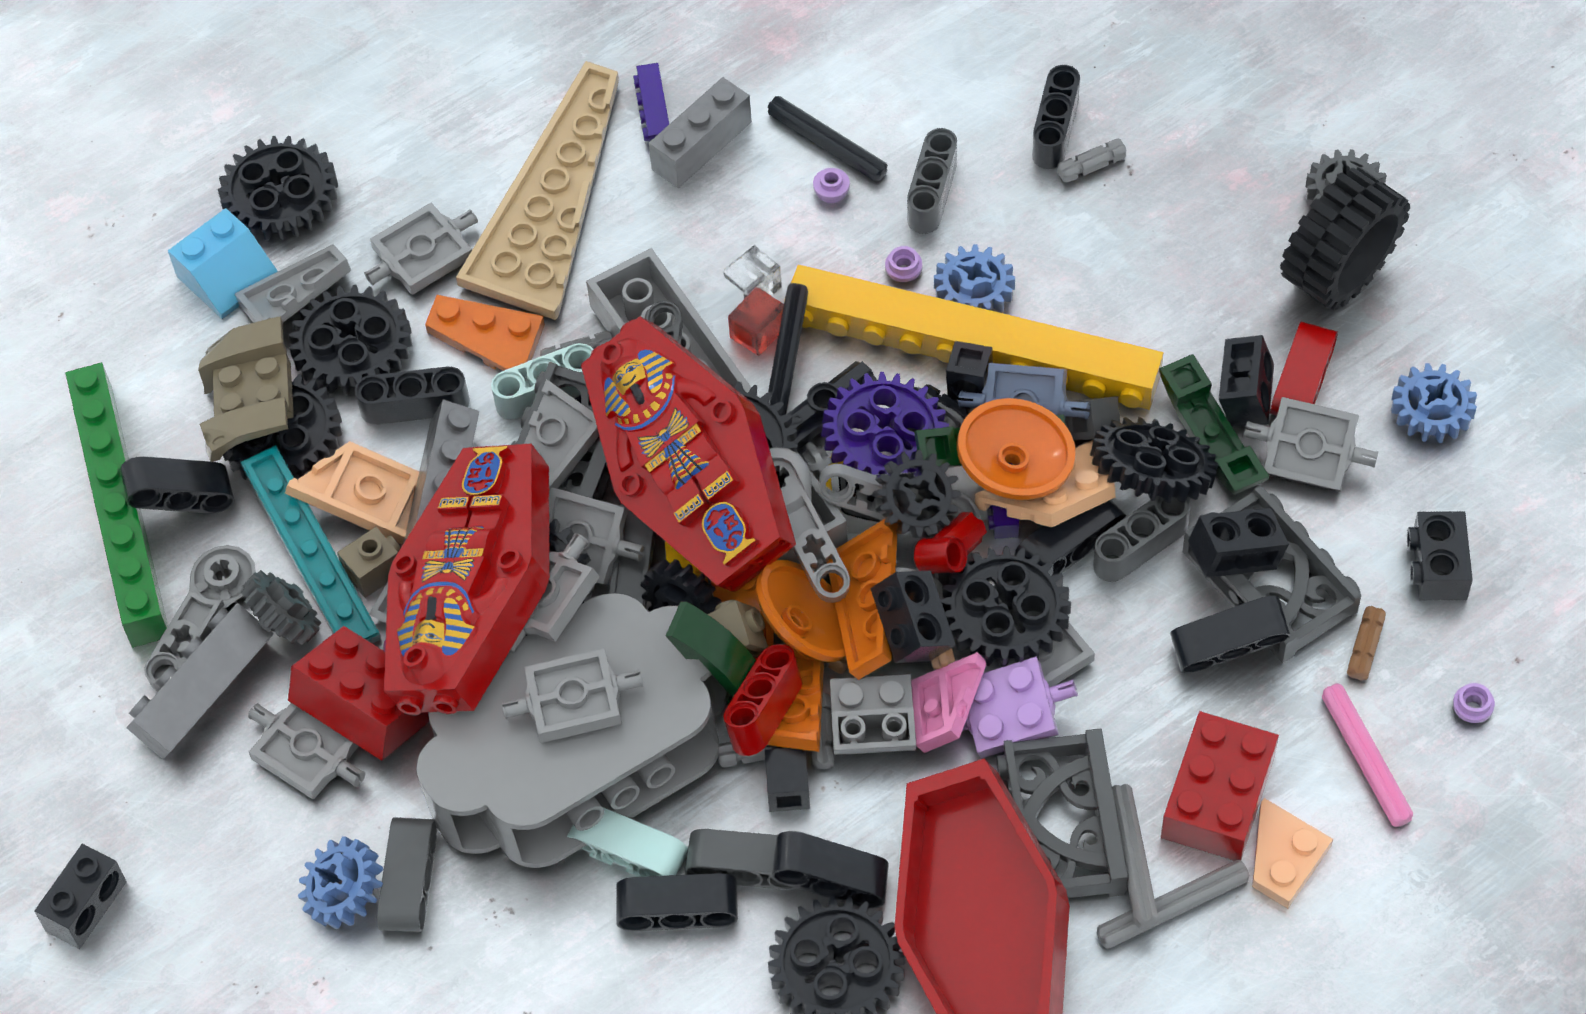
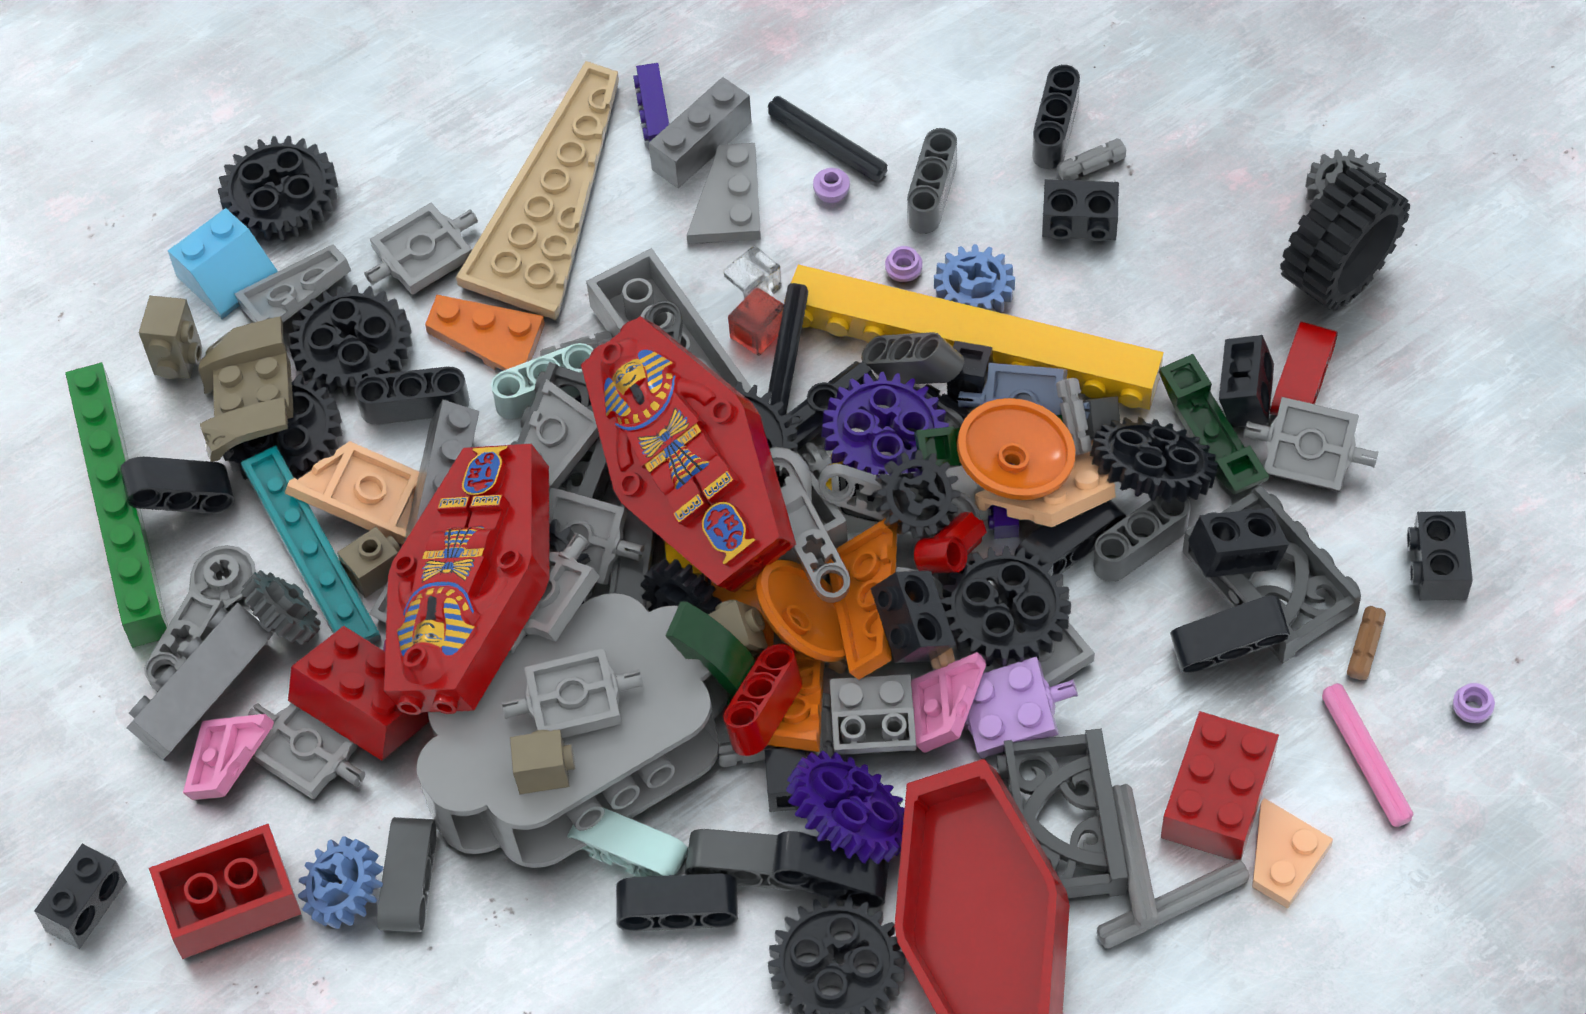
(170, 337): none -> dark tan brick
(223, 753): none -> bright pink wing
(224, 891): none -> red brick
(541, 761): none -> dark tan brick
(729, 198): none -> light grey wing
(847, 806): none -> dark purple gear
(916, 356): none -> dark grey beam
(1074, 207): none -> black brick
(1074, 414): none -> light grey axle
(1435, 402): medium blue gear -> none

